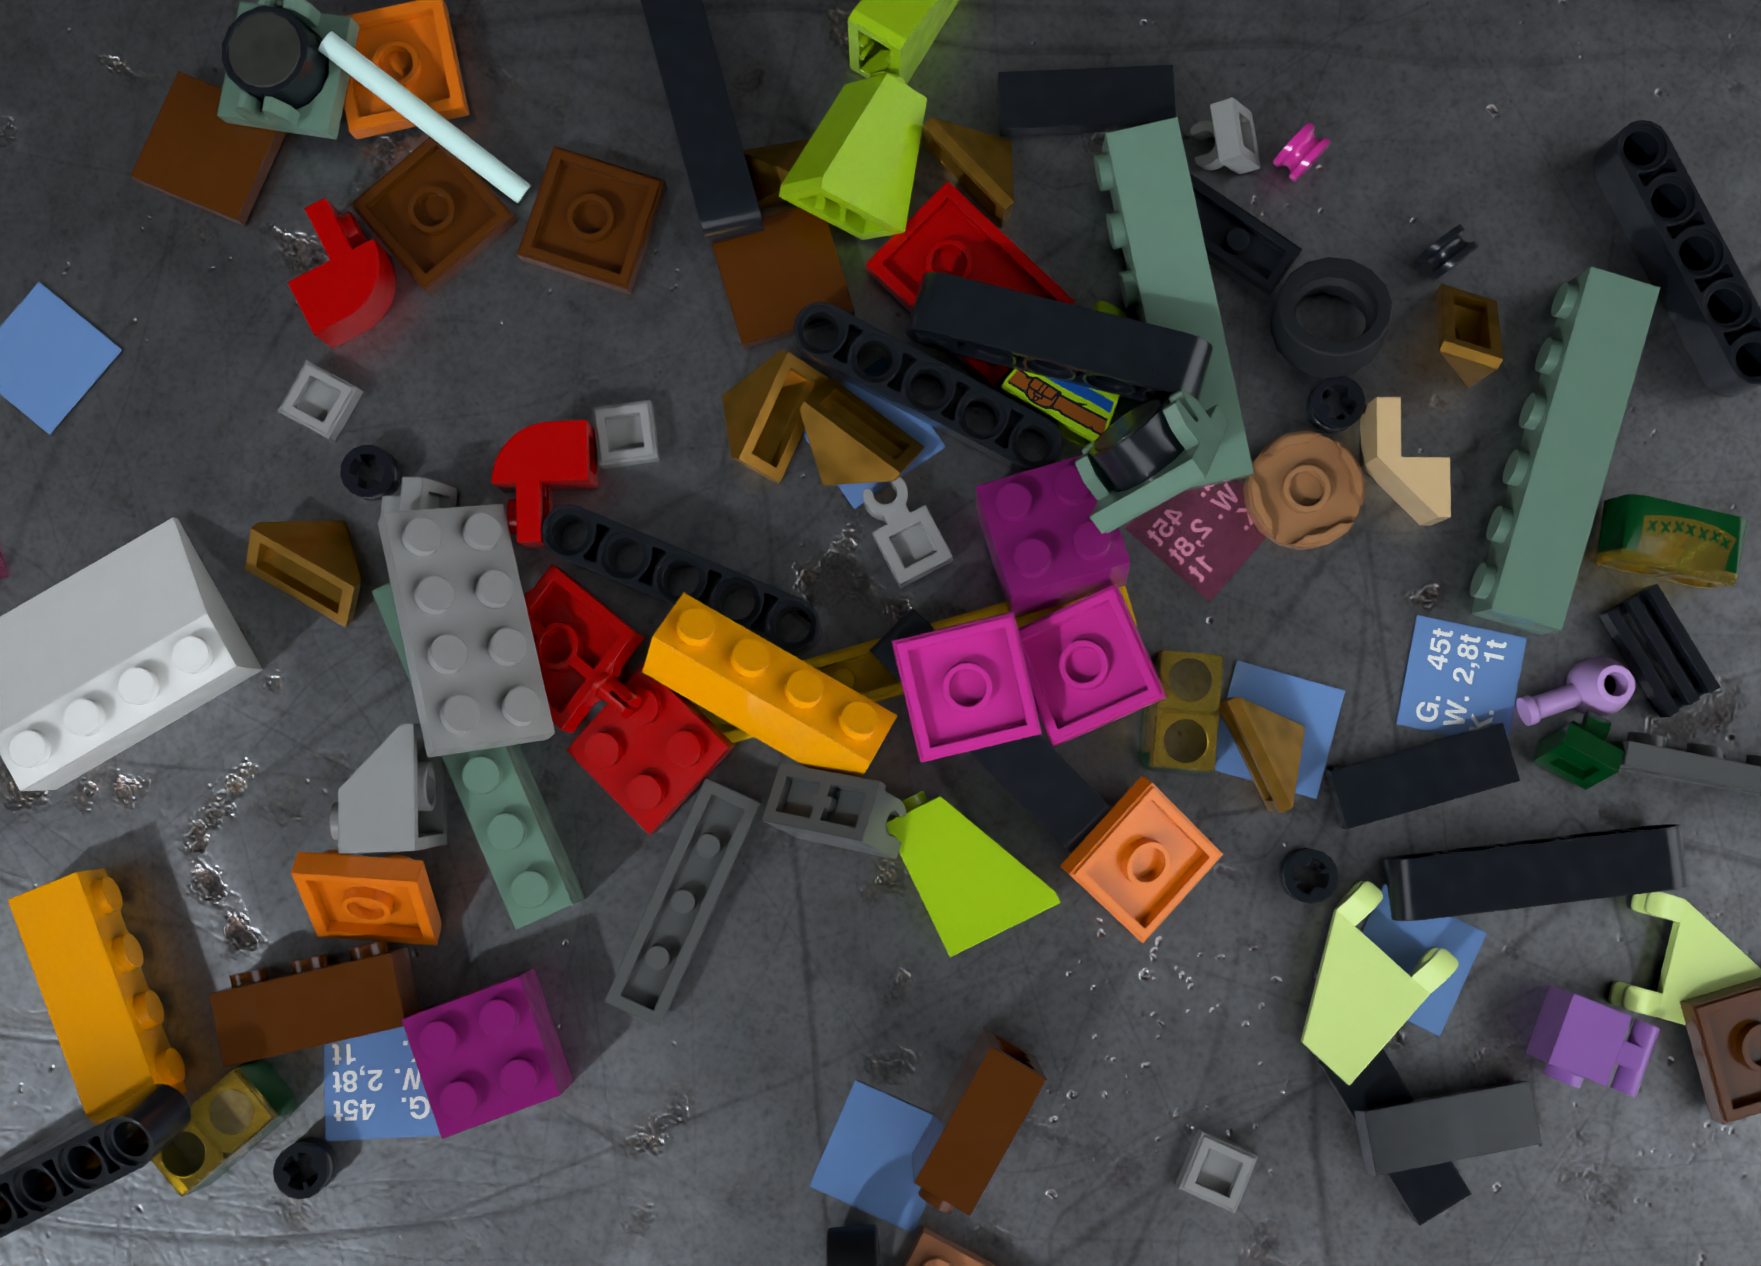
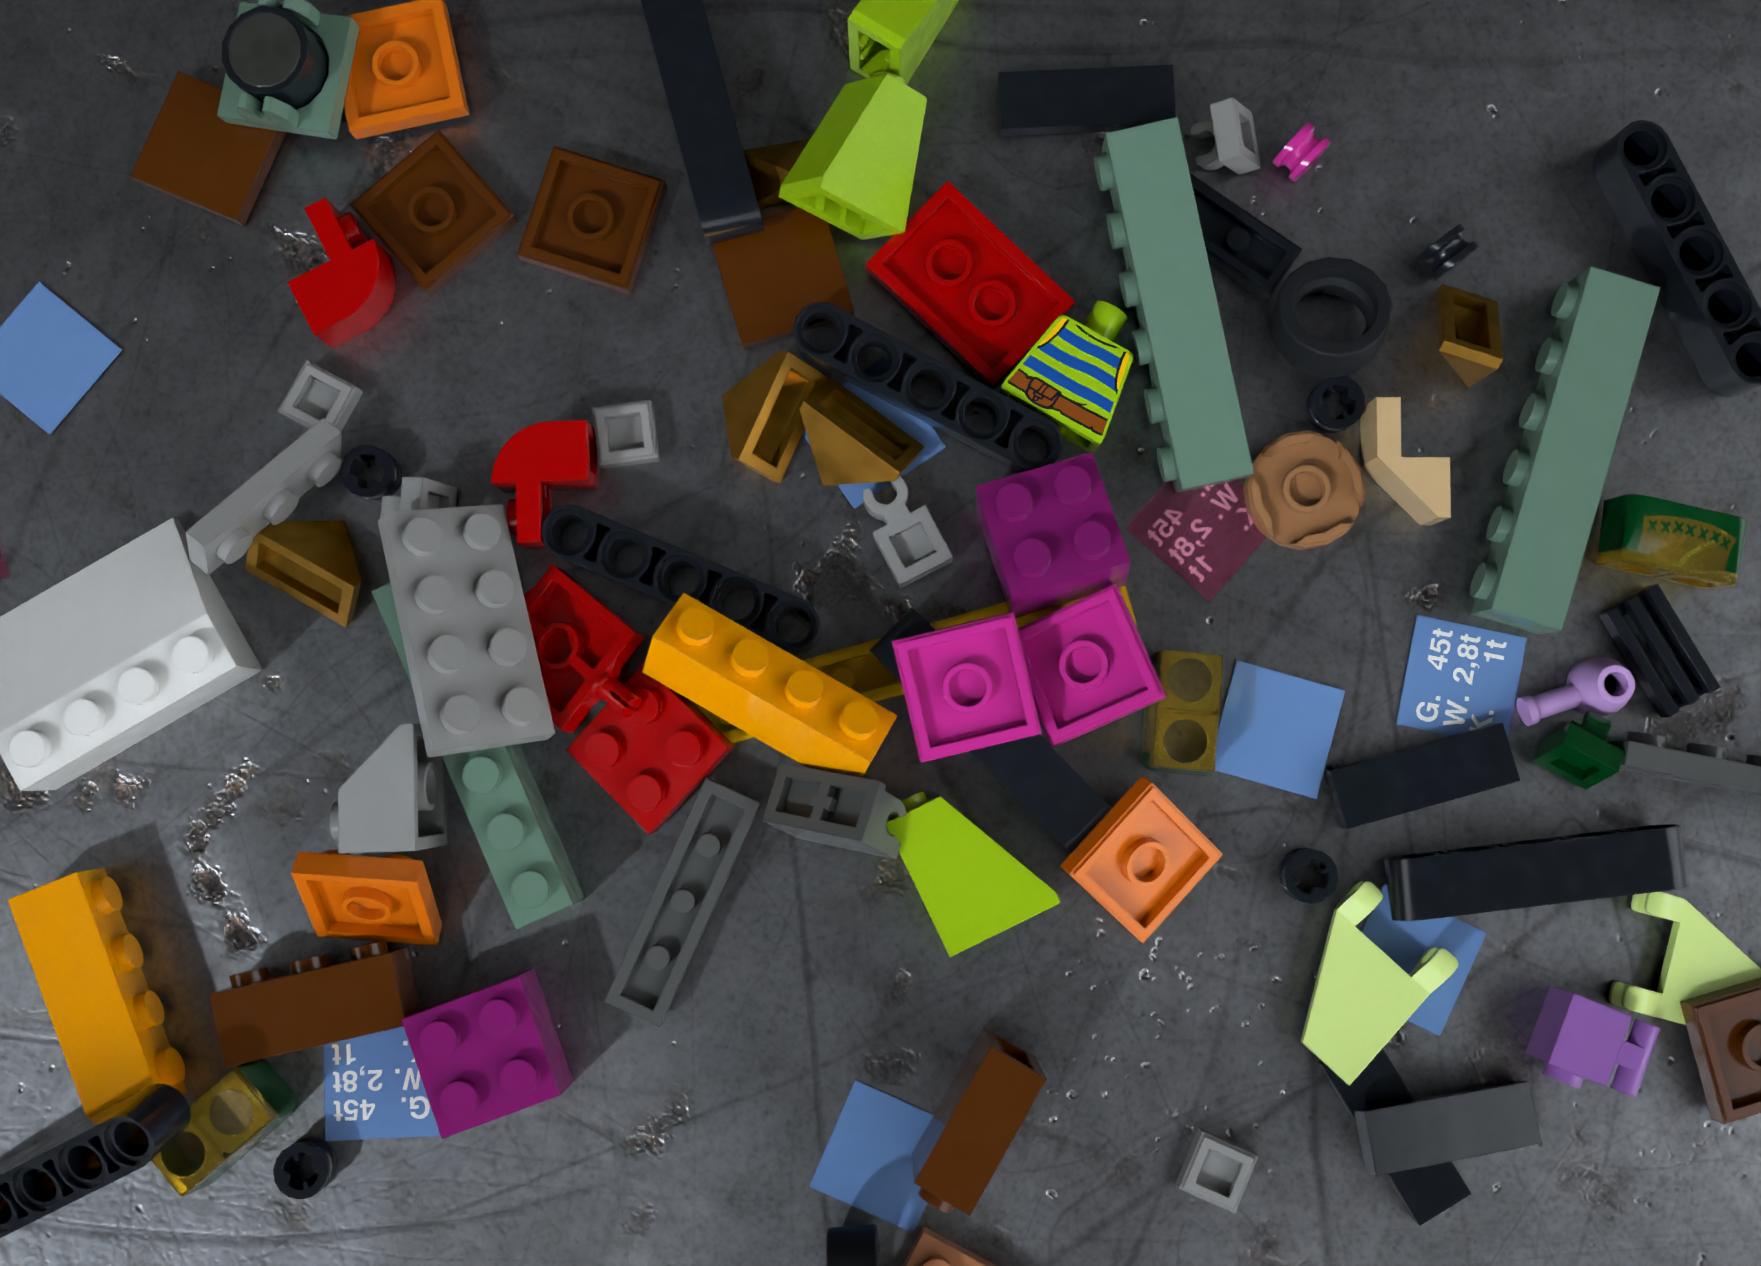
(265, 498): none -> light grey plate
(423, 116): light aqua bar -> none
(976, 162): pearl gold slope -> none
(1056, 339): black beam -> none
(1150, 457): piece -> none
(1268, 747): pearl gold slope -> none

